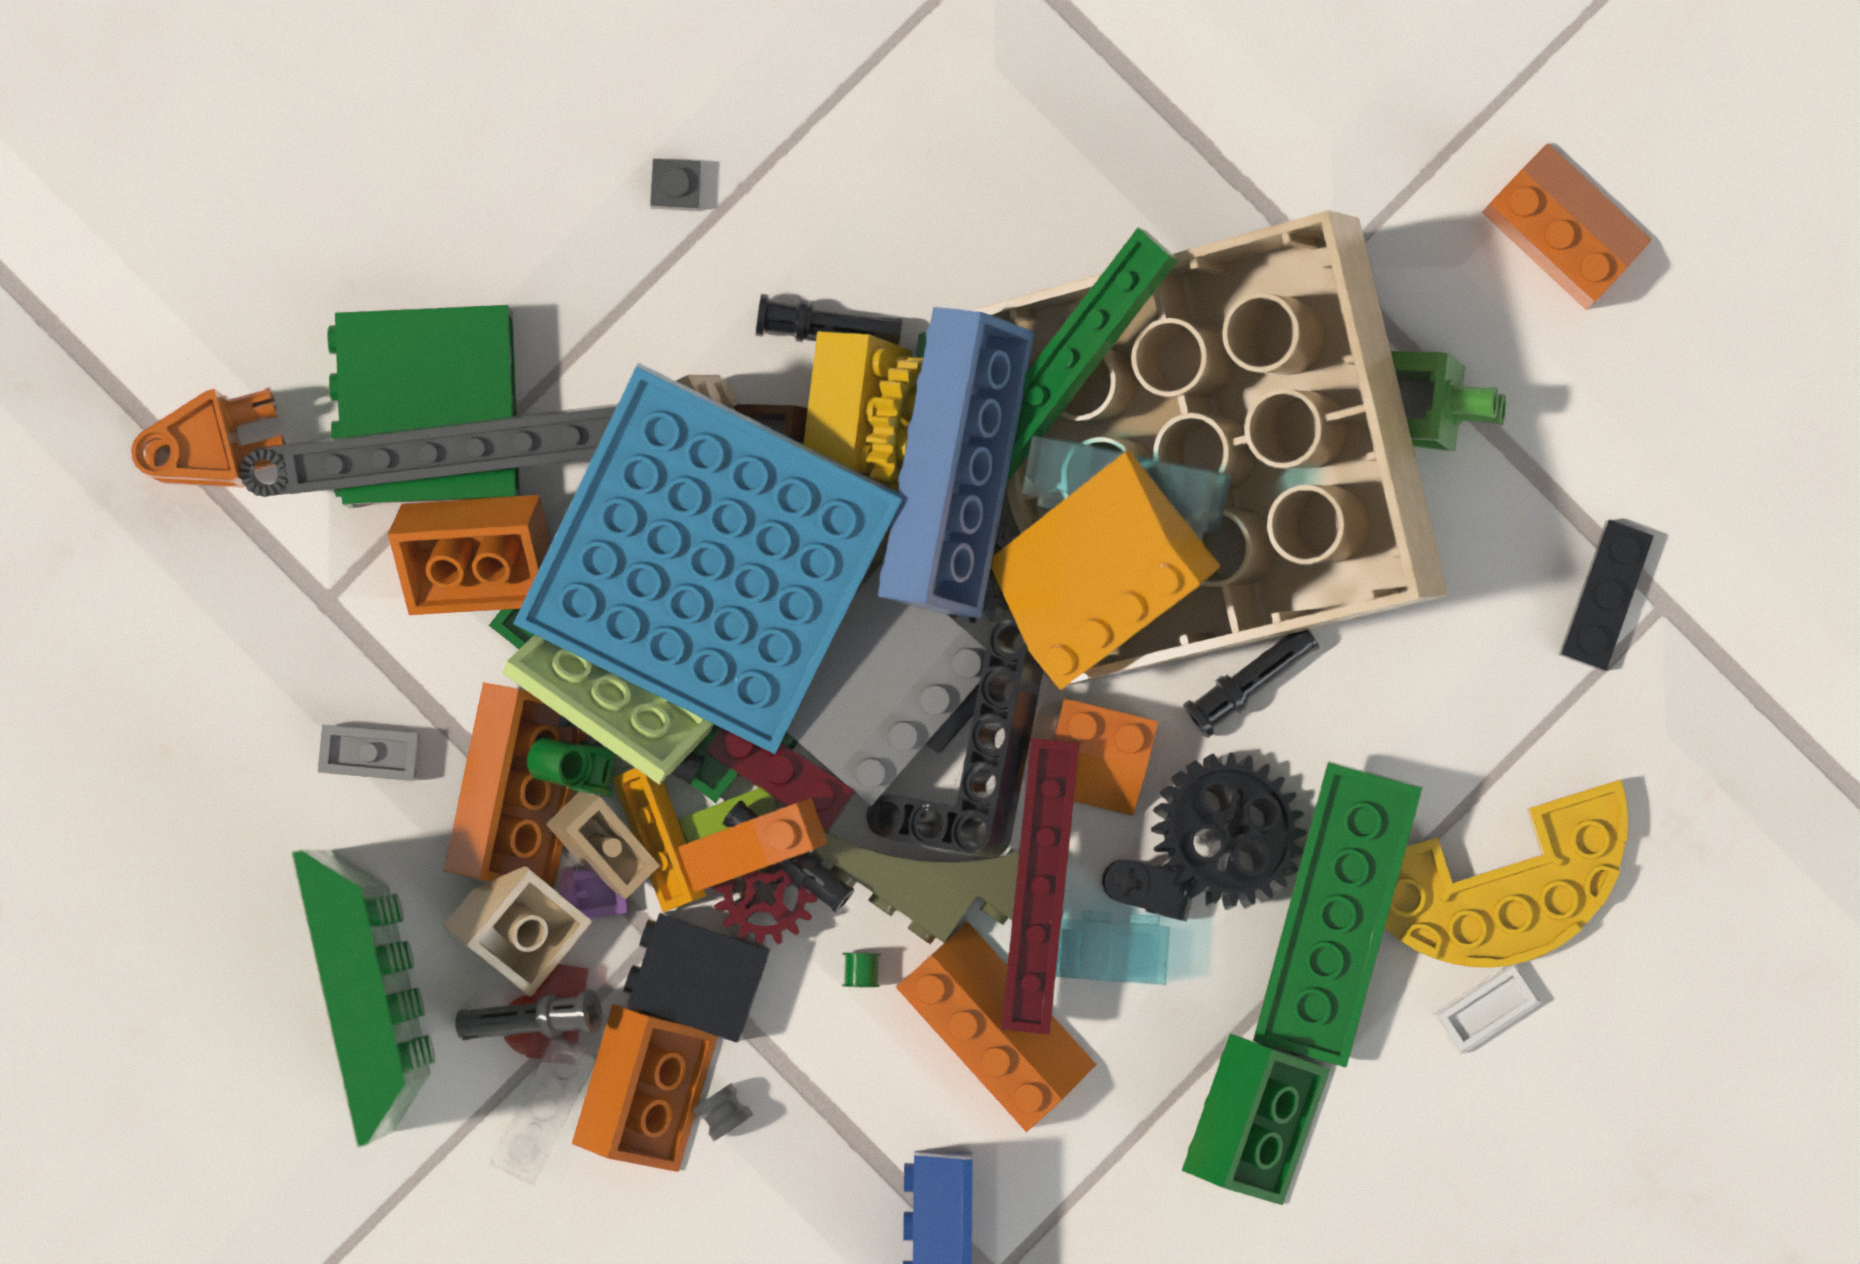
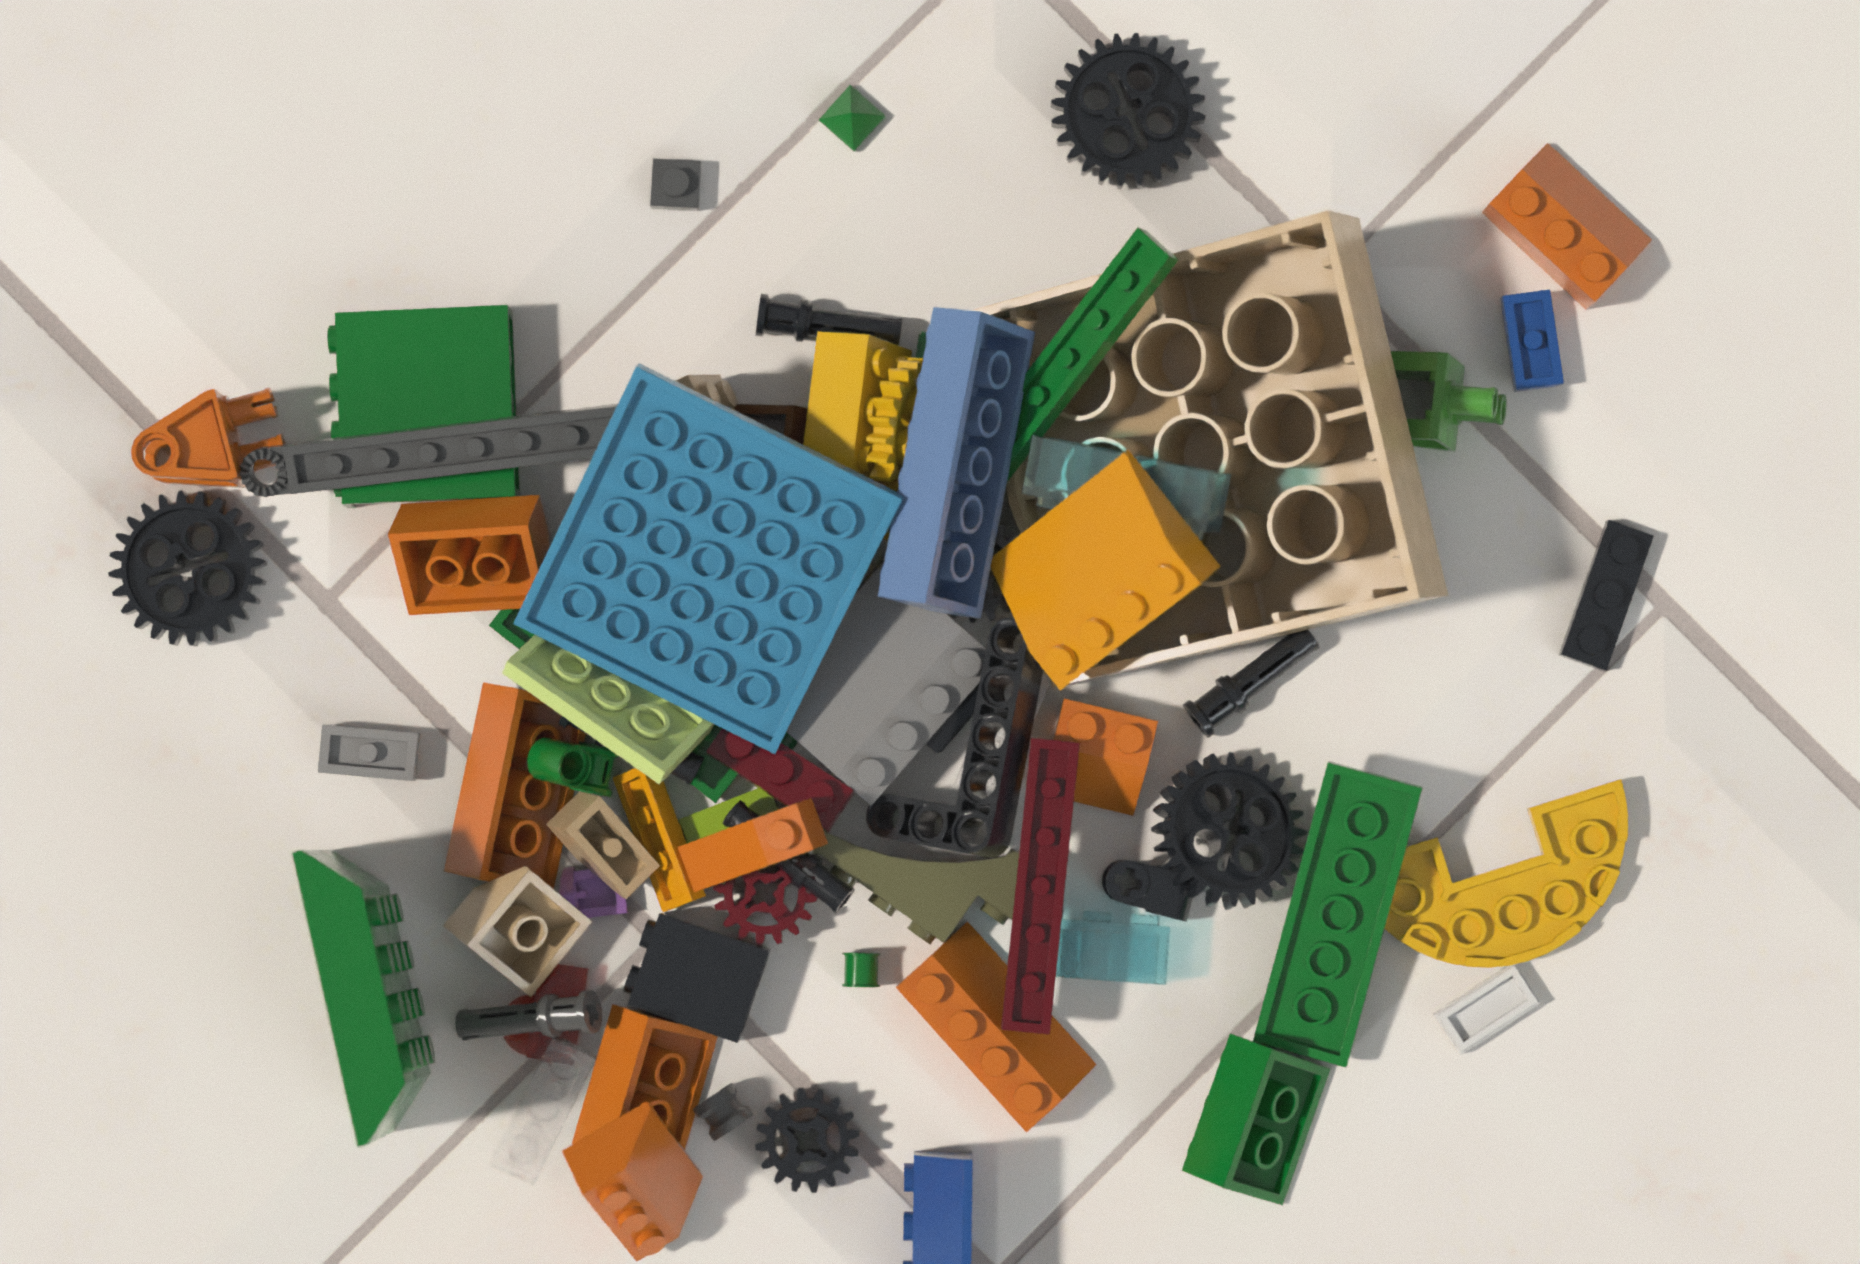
(175, 527): none -> black gear
(636, 1179): none -> orange slope
(794, 1157): none -> black gear
(852, 118): none -> green slope
(1167, 95): none -> black gear
(1532, 340): none -> blue plate

